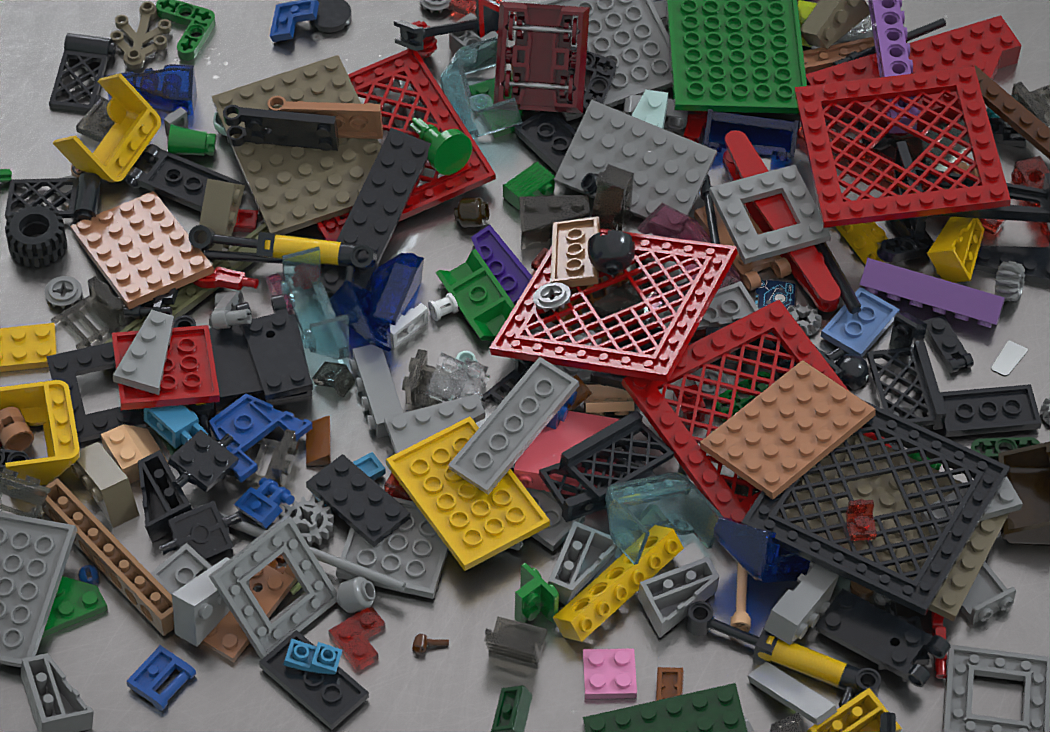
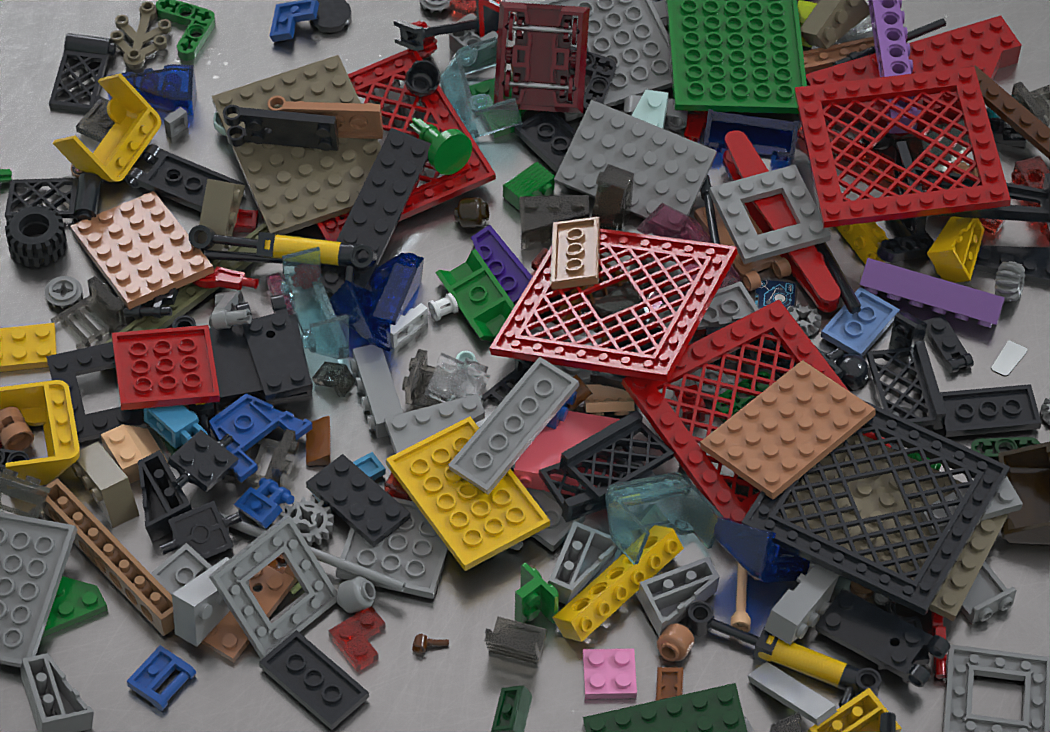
(94, 572): blue hinge -> none
(145, 359): light grey wing -> none
(190, 142): green plant -> none
(312, 658): dark azure slope -> none
(422, 78): none -> black hair
(543, 296): light grey gear -> none
(589, 183): black plate -> none
(611, 252): black cylinder -> none
(675, 642): none -> nougat head
(861, 520): clear red bracket -> none

